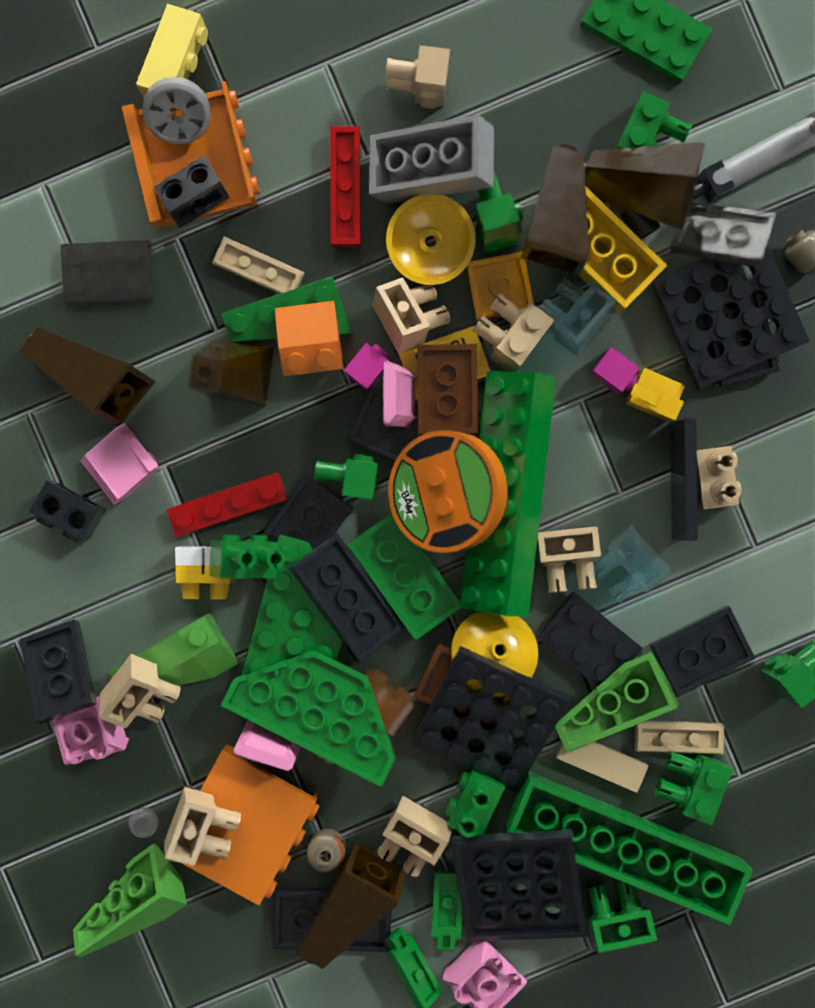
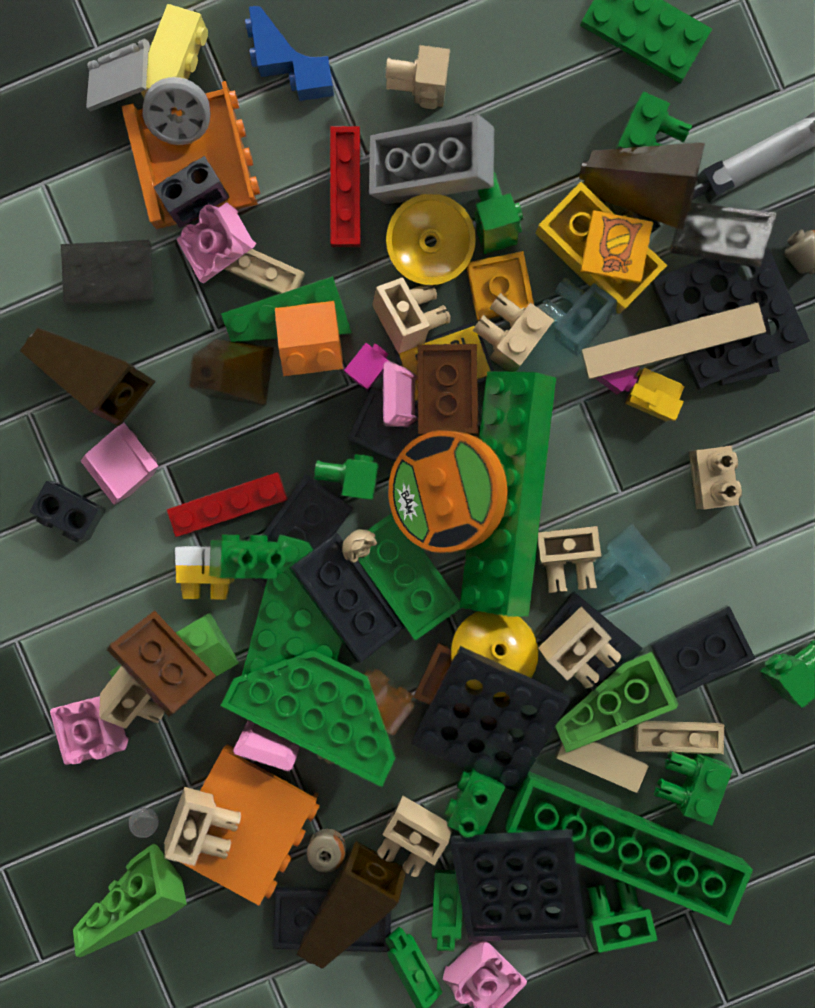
(57, 671): black plate -> none
(117, 75): none -> light grey piece
(161, 663): none -> reddish brown plate
(215, 240): none -> bright pink slope
(275, 56): none -> blue arch
(358, 544): none -> tan plate
(559, 220): dark brown slope -> none
(576, 644): none -> tan brick
(616, 247): none -> light orange tile
(673, 341): none -> tan tile
(684, 479): black tile -> none

